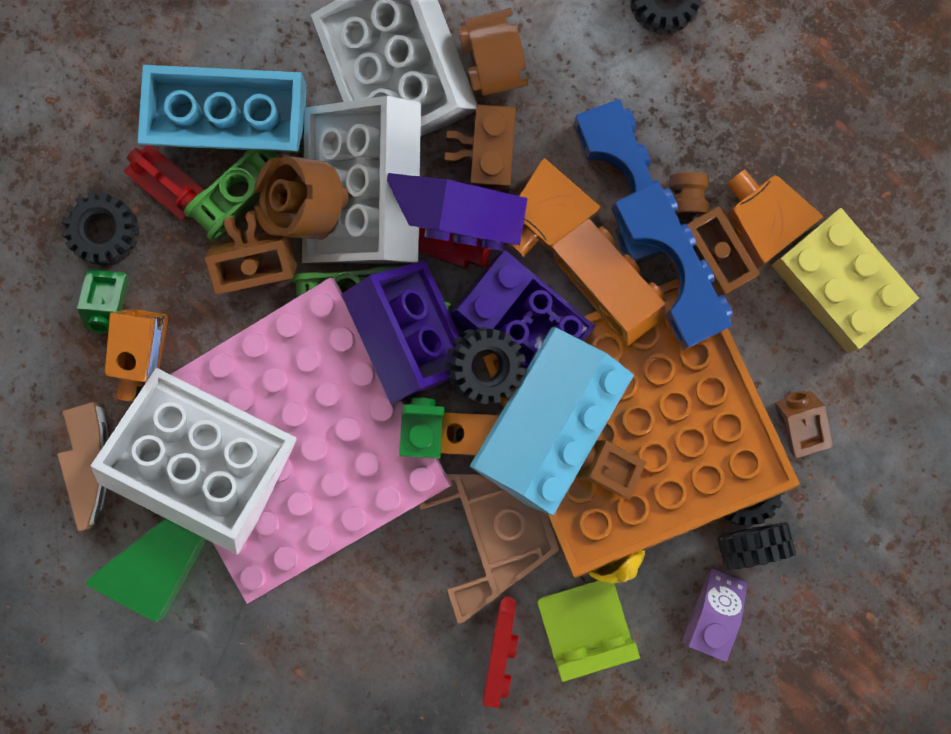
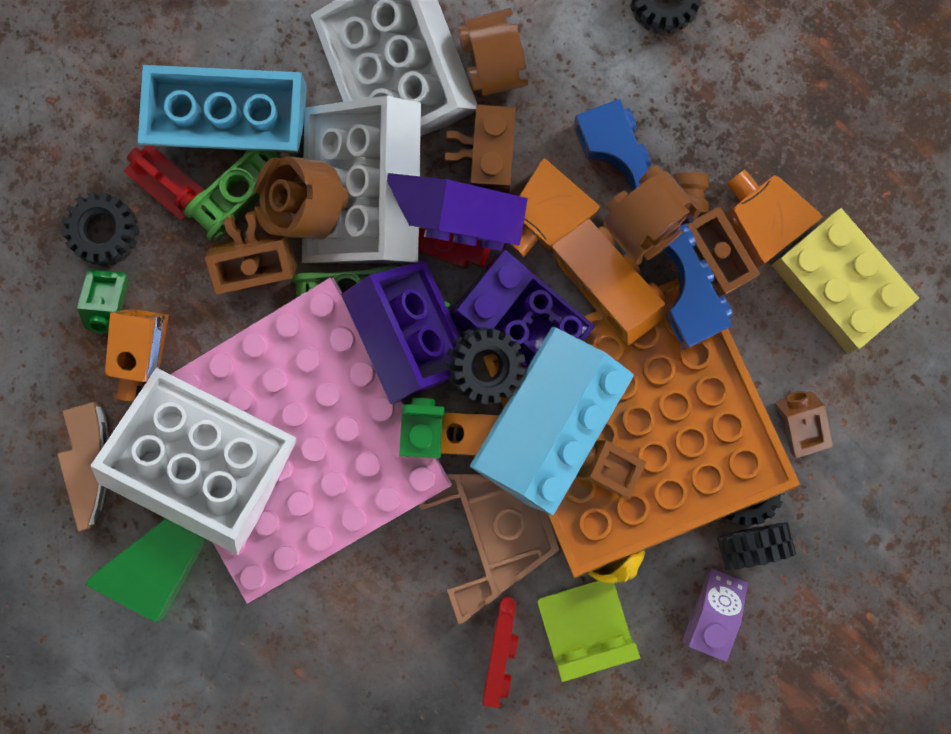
(650, 215): none -> dark orange brick

